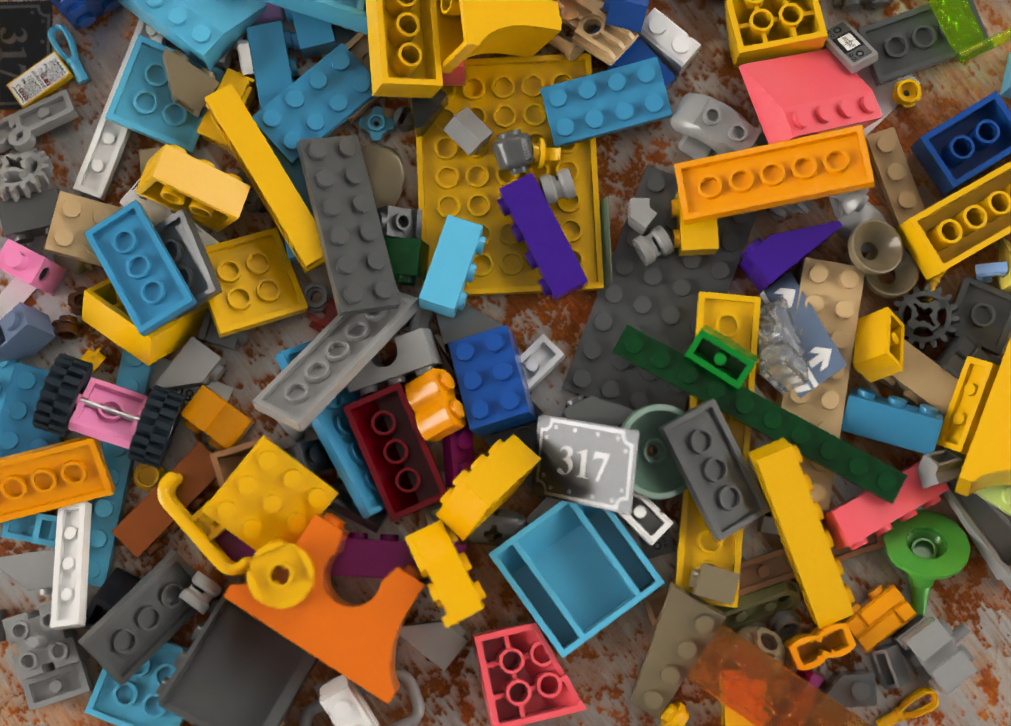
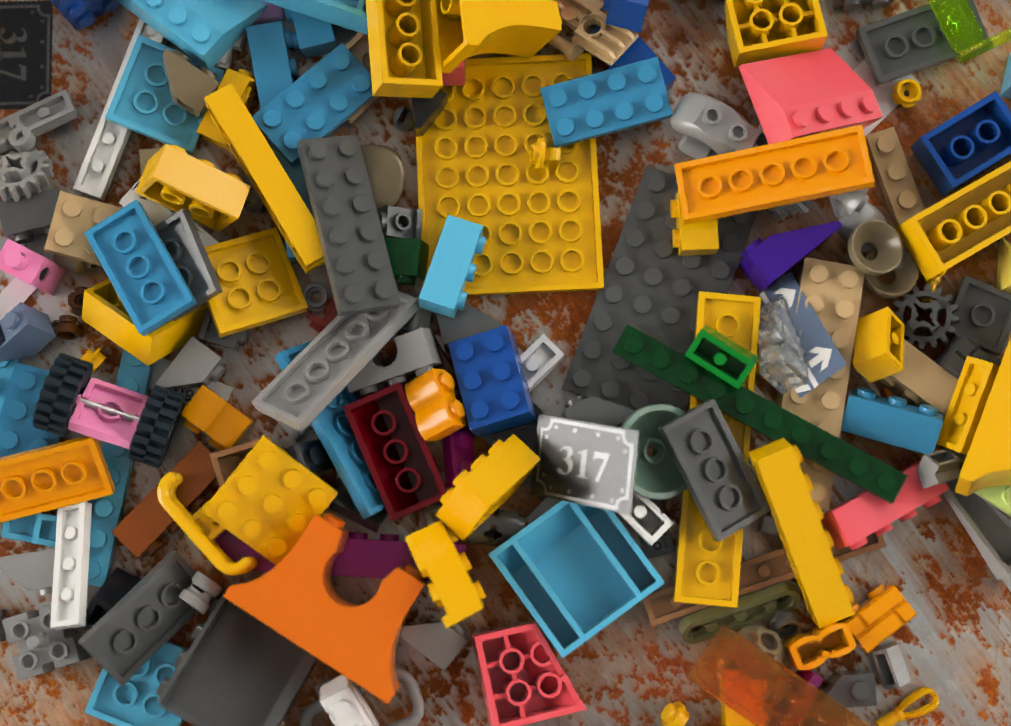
(40, 80): tile -> none
(57, 685): light grey plate -> none
(73, 61): medium azure piece -> none
(147, 477): yellow plate -> none
(244, 57): white tile -> none
(273, 593): yellow plate -> none
(376, 132): medium azure plate -> none
(468, 131): light grey piece -> none
(513, 151): dark grey head -> none
(542, 237): dark purple brick -> none
(557, 186): light grey wheel -> none
(606, 241): sand green sticker -> none
(640, 214): light grey piece -> none
(653, 245): light grey wheel -> none
(669, 42): white brick -> none
(679, 639): dark tan wing -> none
(714, 583): dark tan brick -> none
(849, 46): tile -> none
(928, 550): bright green piece -> none
(933, 652): light grey brick -> none
(986, 271): light blue tile -> none

